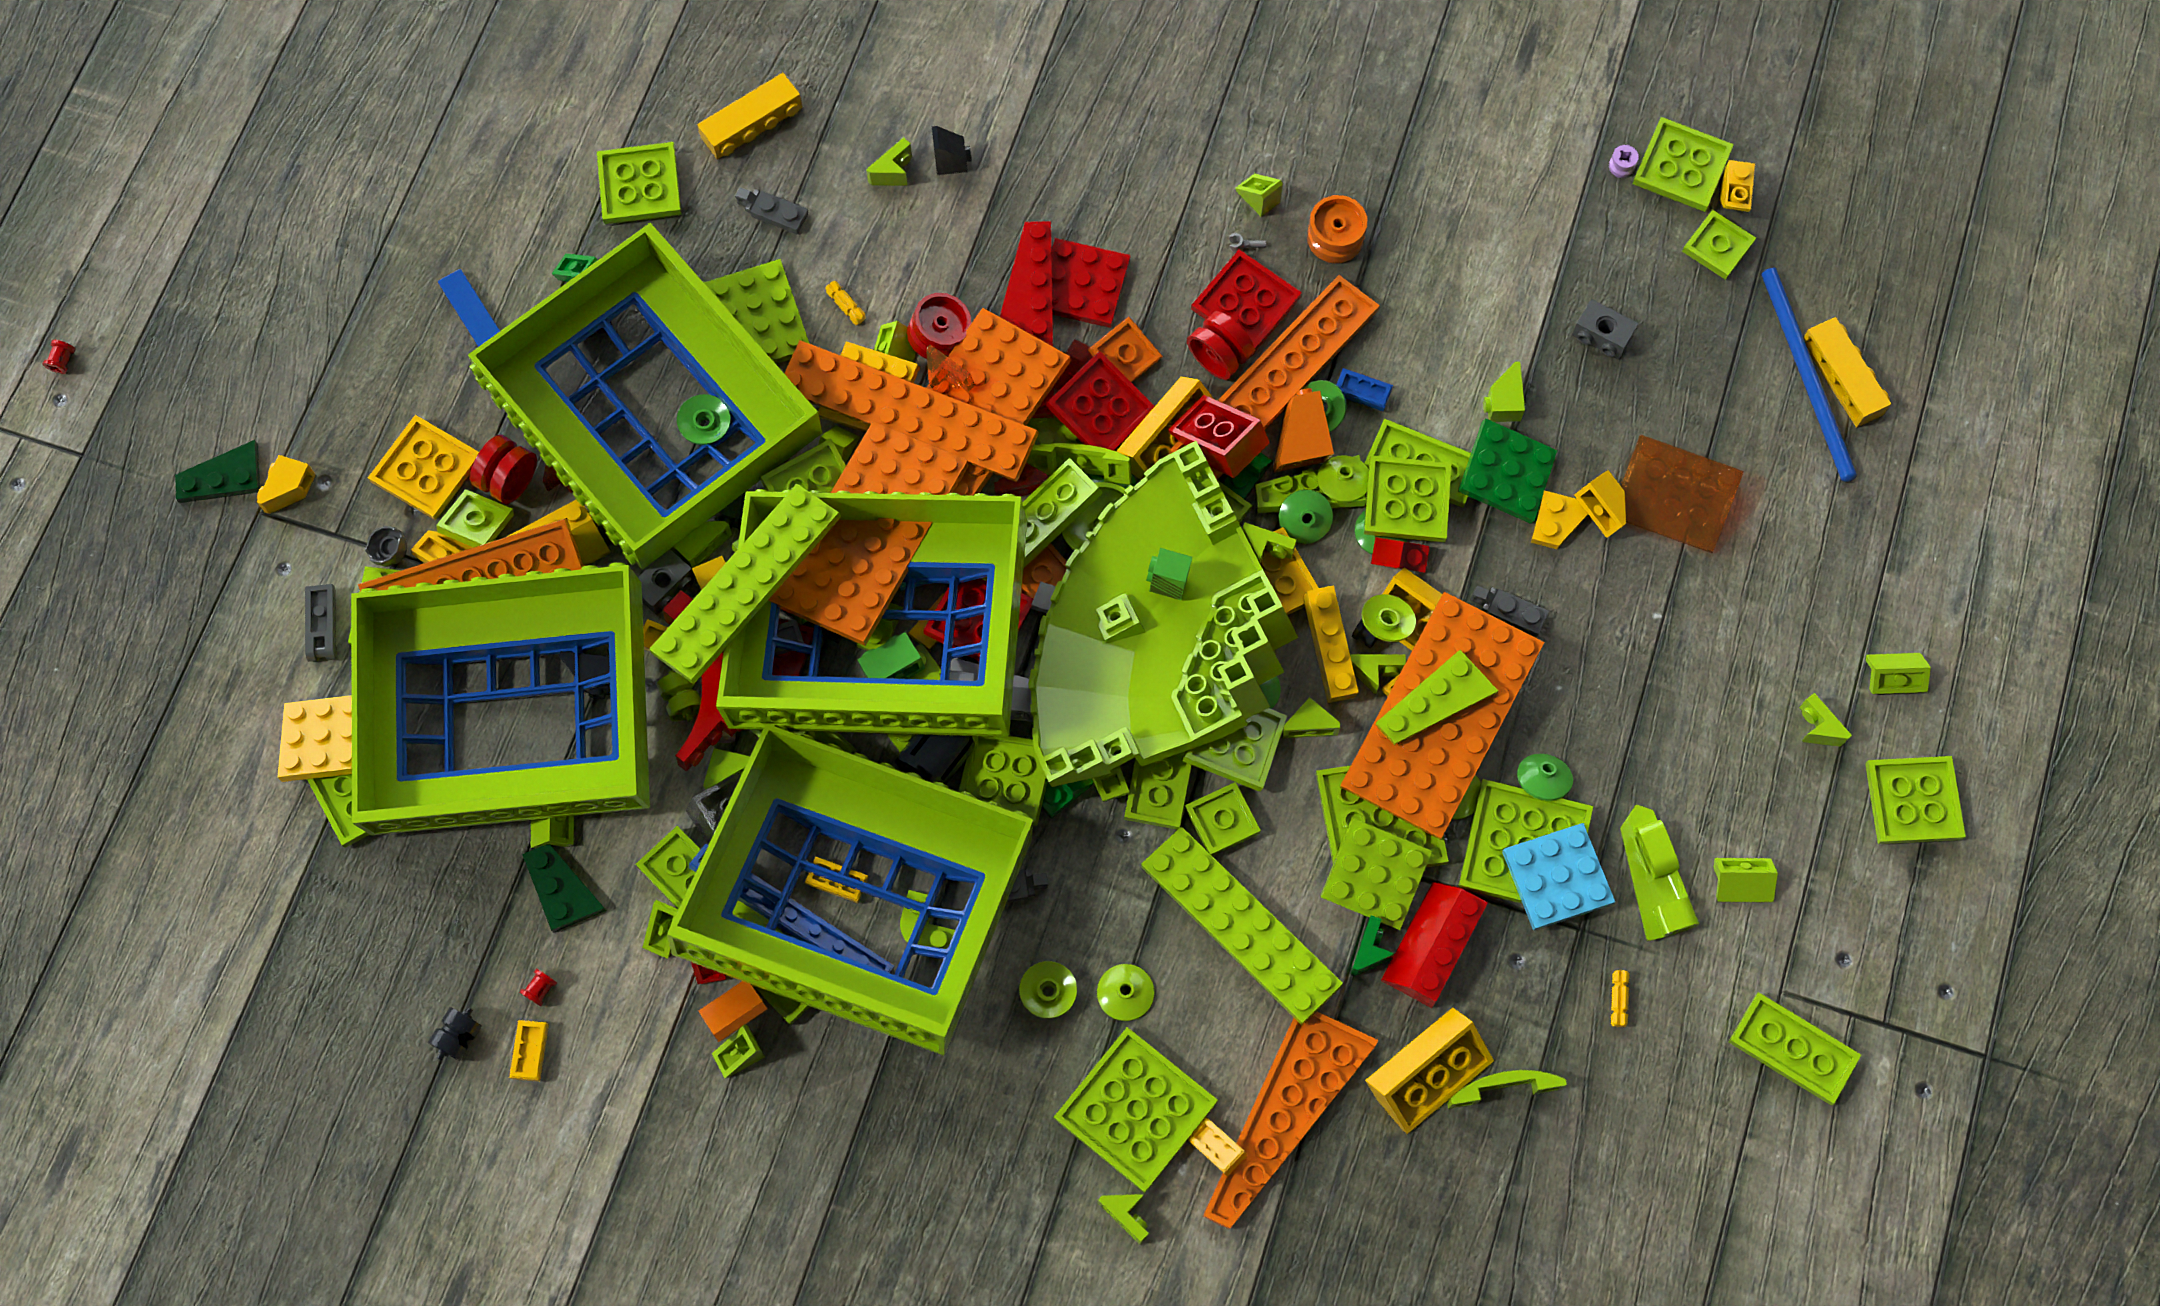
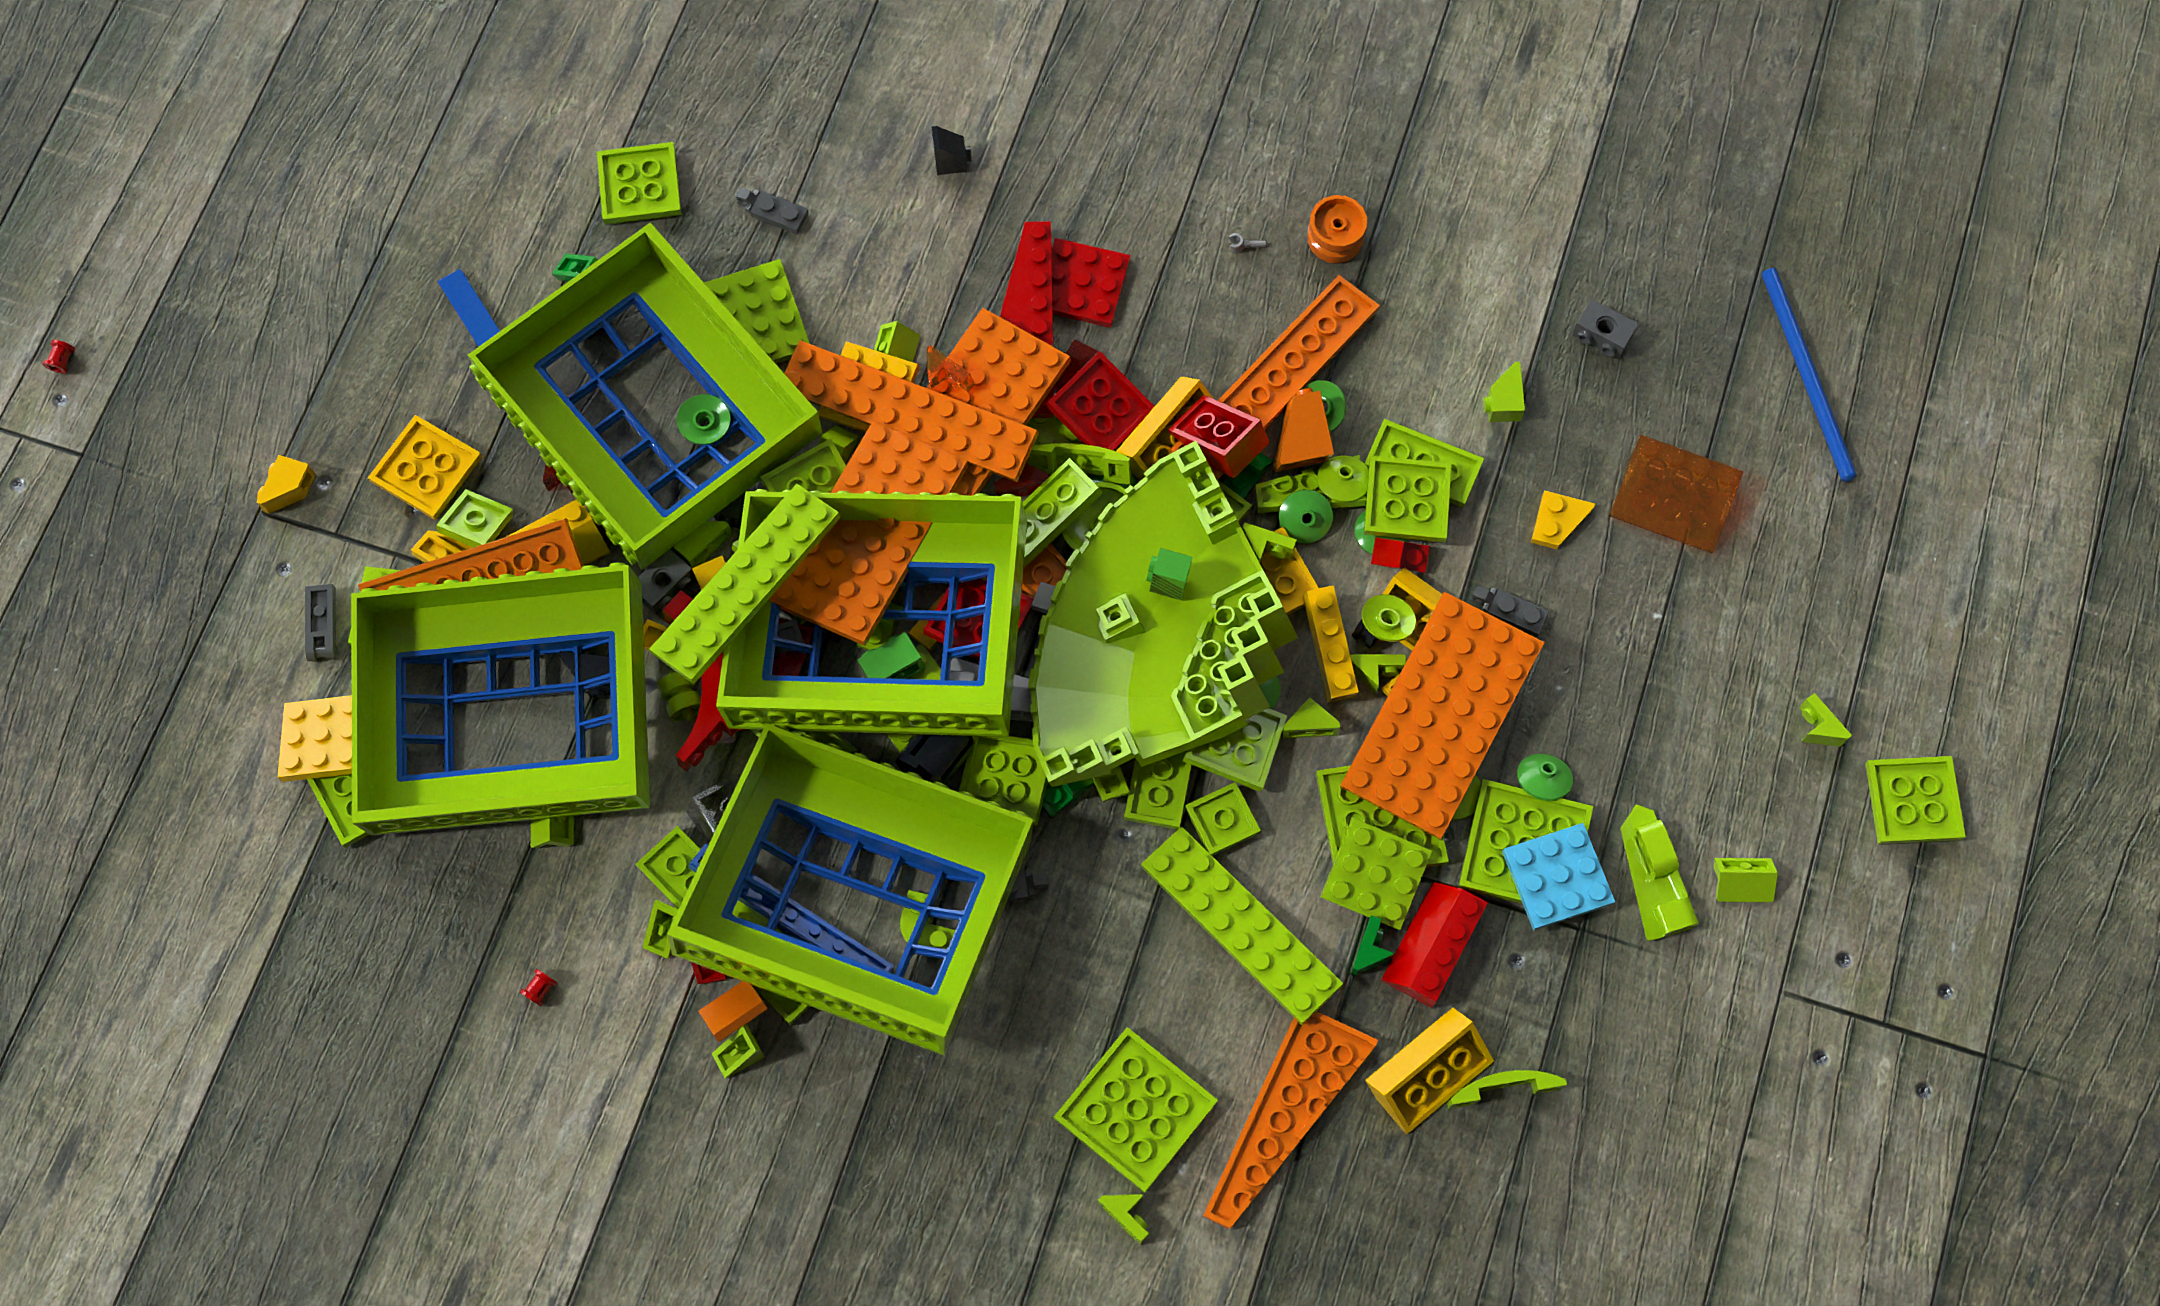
(222, 476): dark green wing -> none
(386, 546): dark grey hair -> none
(454, 1034): black wheel -> none
(503, 469): red wheel -> none
(529, 1050): yellow plate -> none
(559, 889): dark green wing -> none
(723, 765): lime slope -> none
(750, 116): yellow brick -> none
(832, 887): yellow plate -> none
(845, 302): yellow axle -> none
(888, 168): lime slope -> none
(938, 322): red wheel -> none
(1048, 975): lime dish -> none
(1128, 349): orange tile -> none
(1128, 1006): lime dish -> none
(1217, 1146): yellow plate -> none
(1220, 345): red wheel -> none
(1249, 296): red plate -> none
(1261, 192): lime slope -> none
(1364, 389): blue plate -> none
(1444, 693): lime wing -> none
(1507, 471): green plate -> none
(1604, 503): yellow slope -> none
(1620, 167): lavender wheel -> none
(1620, 998): yellow axle -> none
(1683, 164): lime plate -> none
(1719, 244): lime plate -> none
(1737, 185): yellow slope -> none
(1794, 1048): lime plate -> none
(1846, 372): yellow brick -> none
(1898, 673): lime panel -> none

